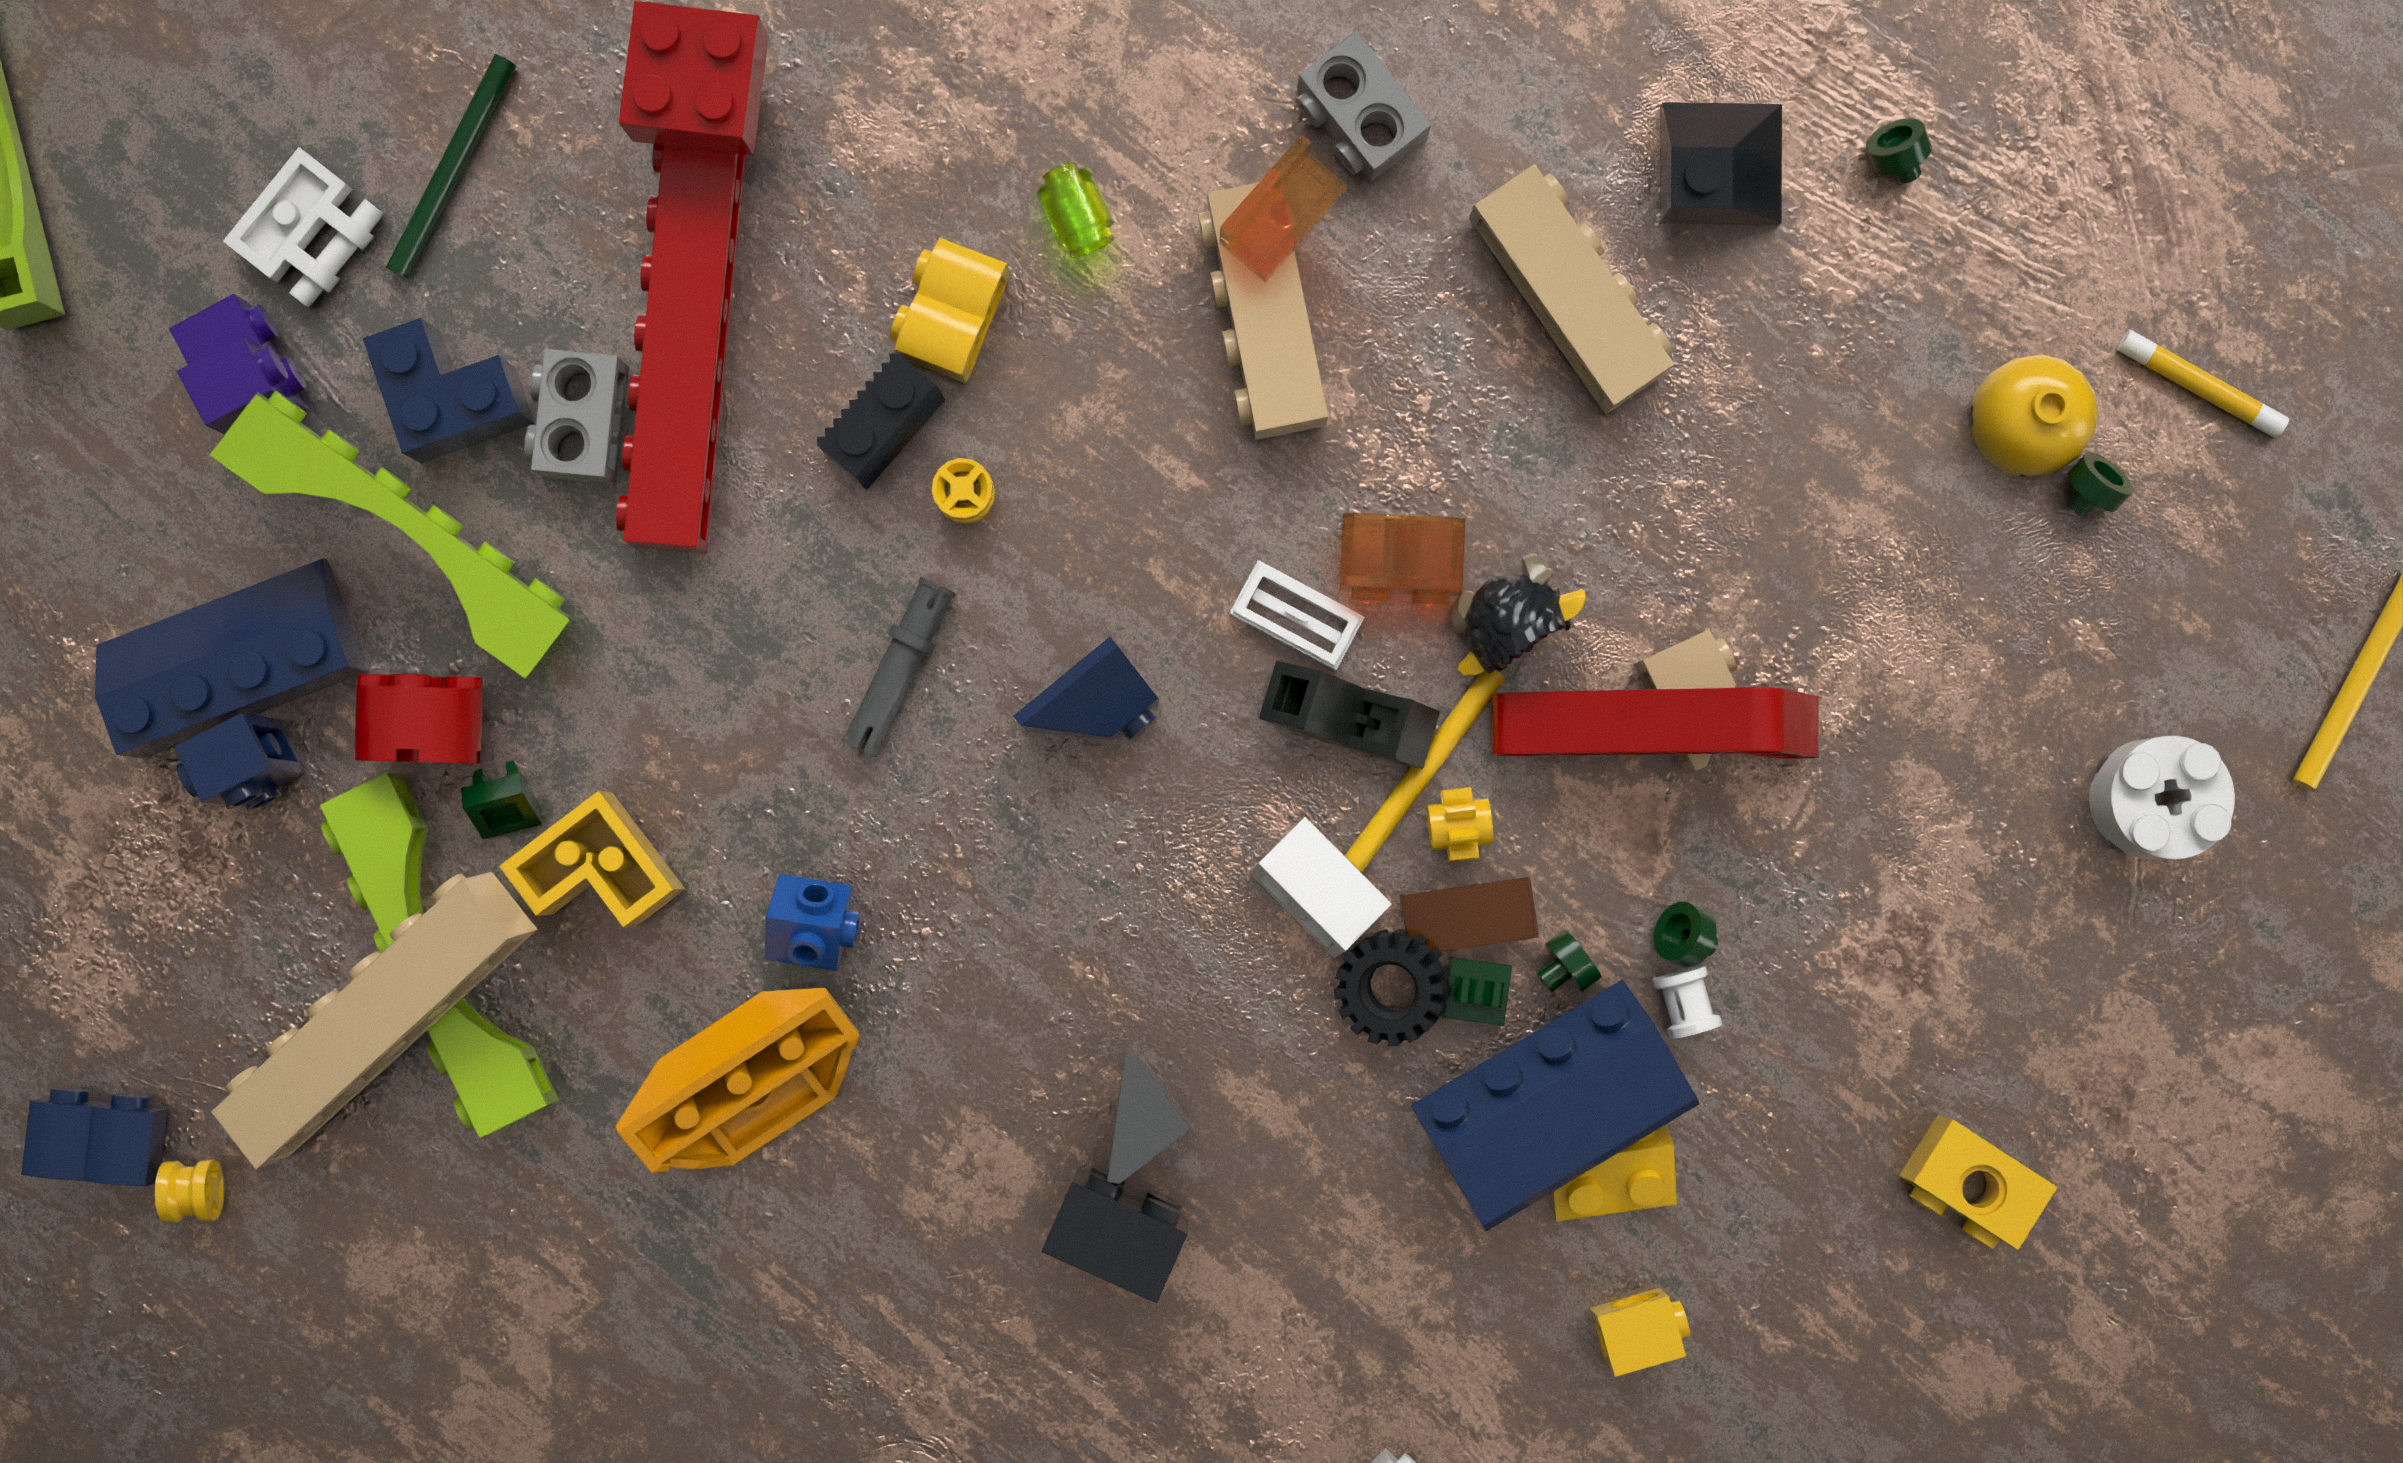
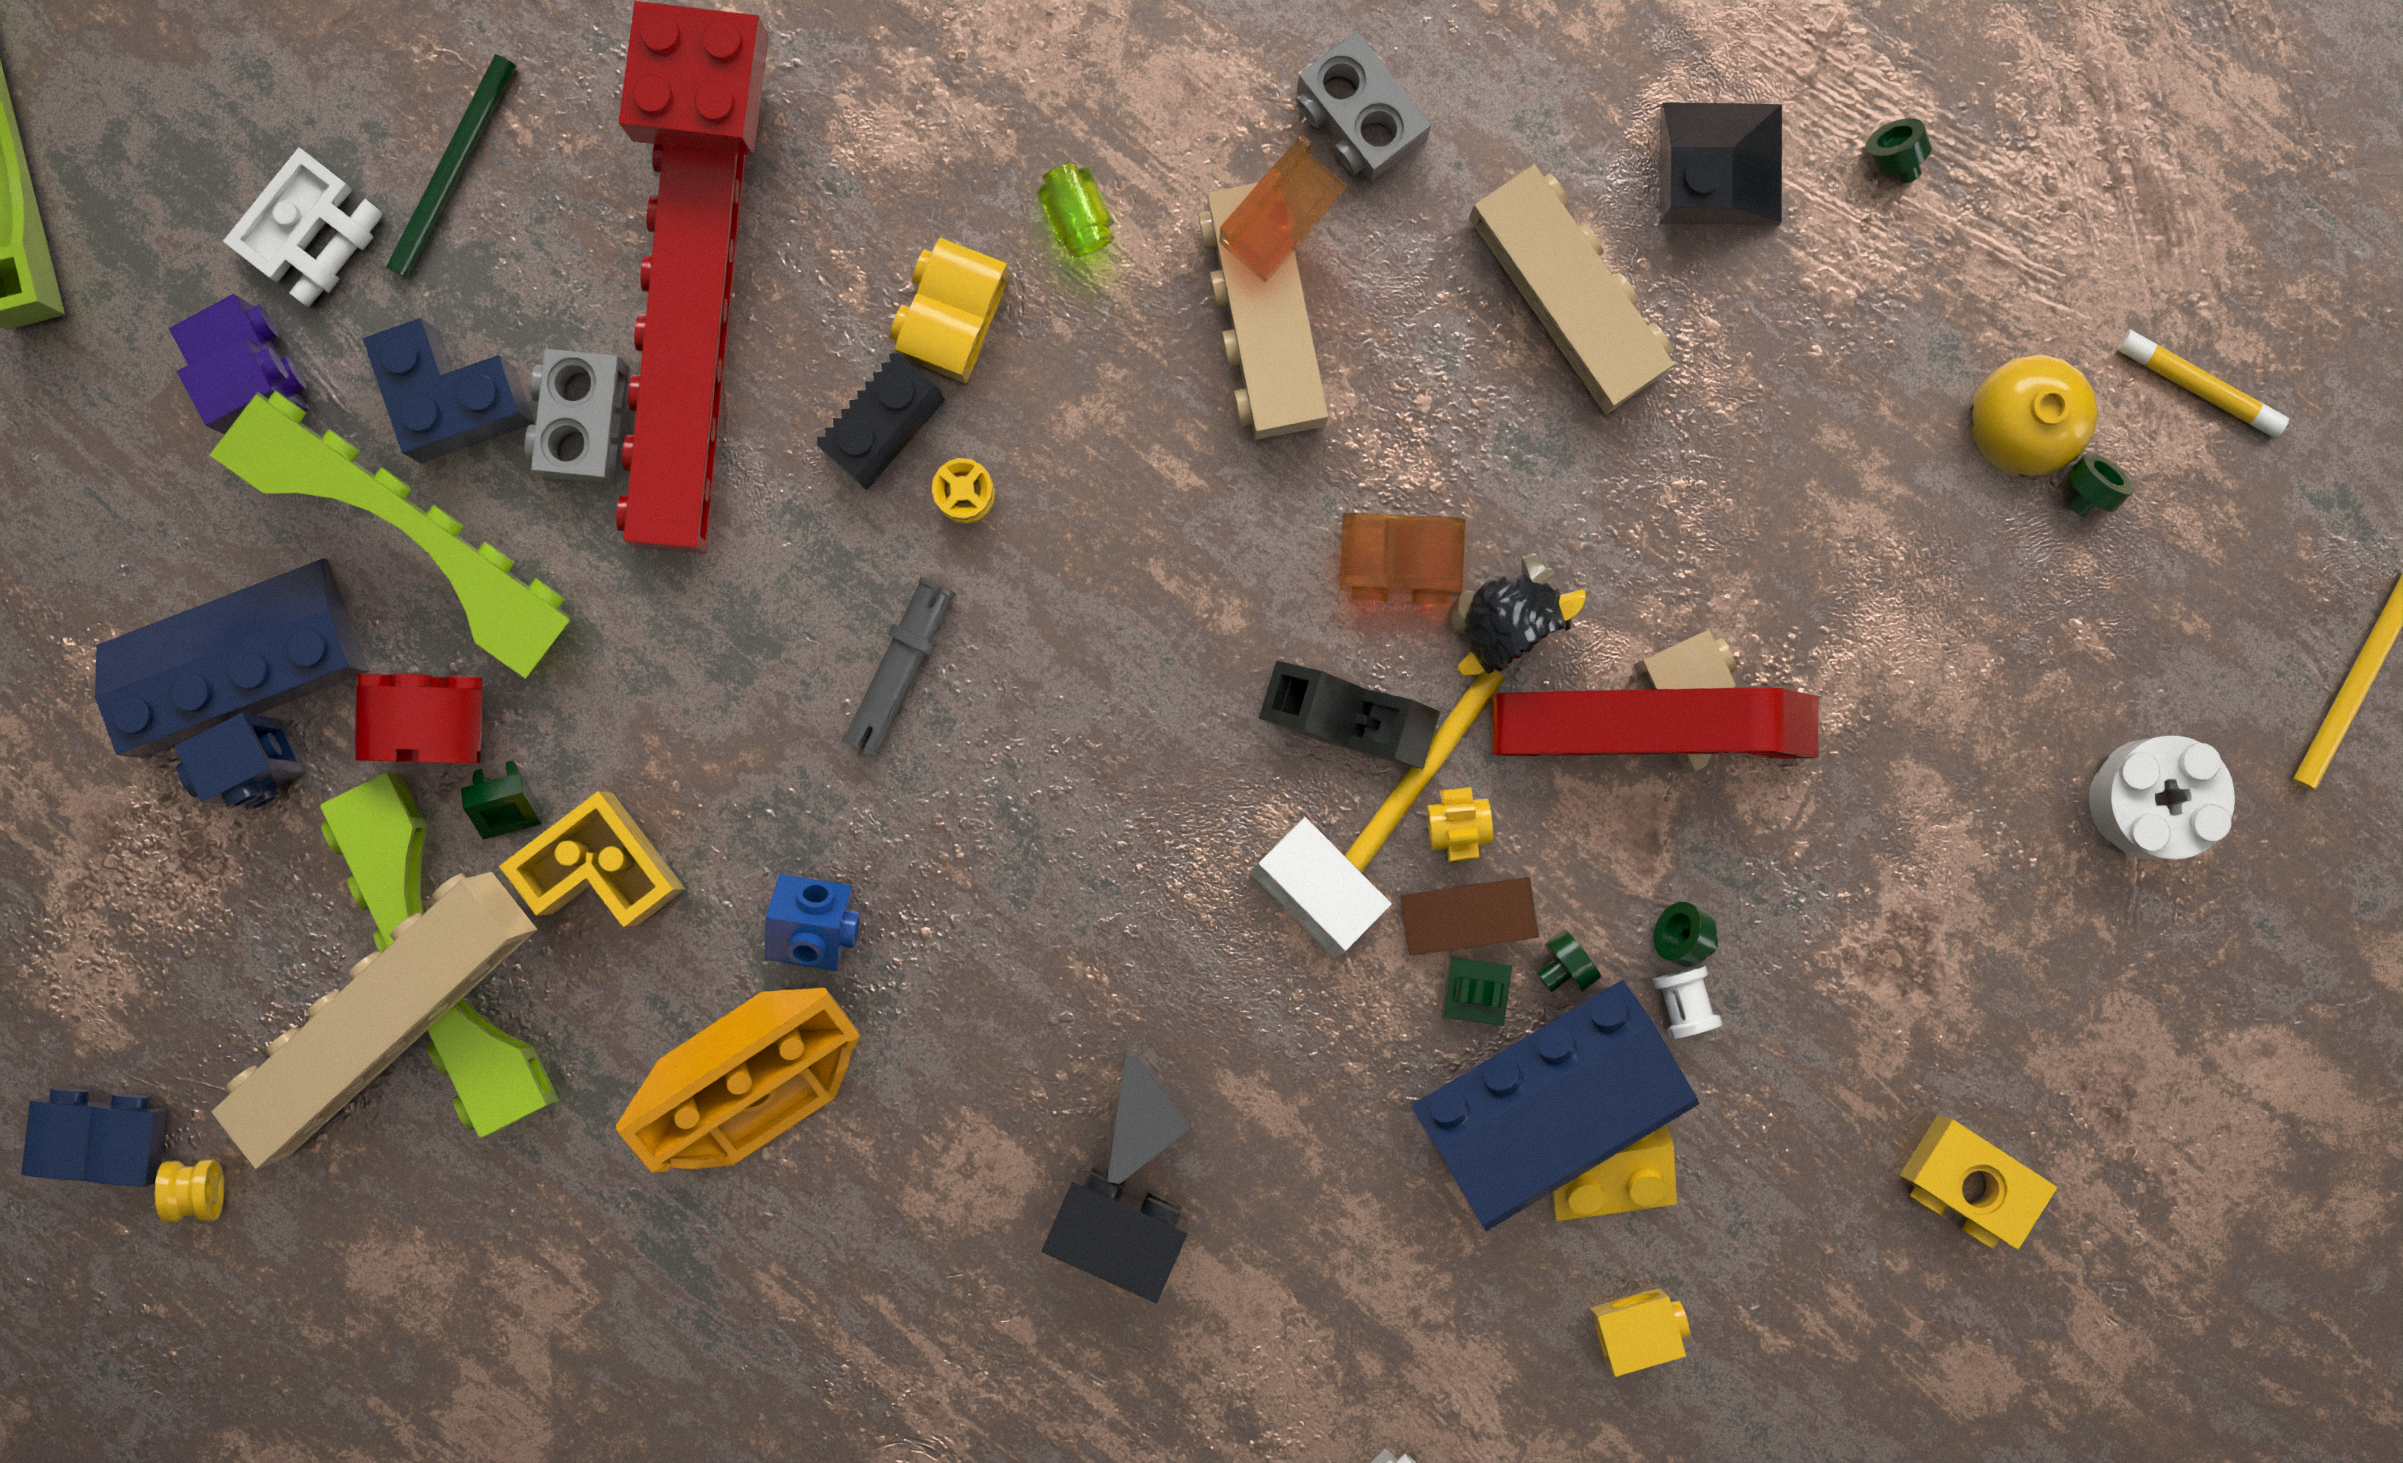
(1093, 699): dark blue slope -> none
(1251, 592): white tile -> none
(1367, 1012): black tyre -> none

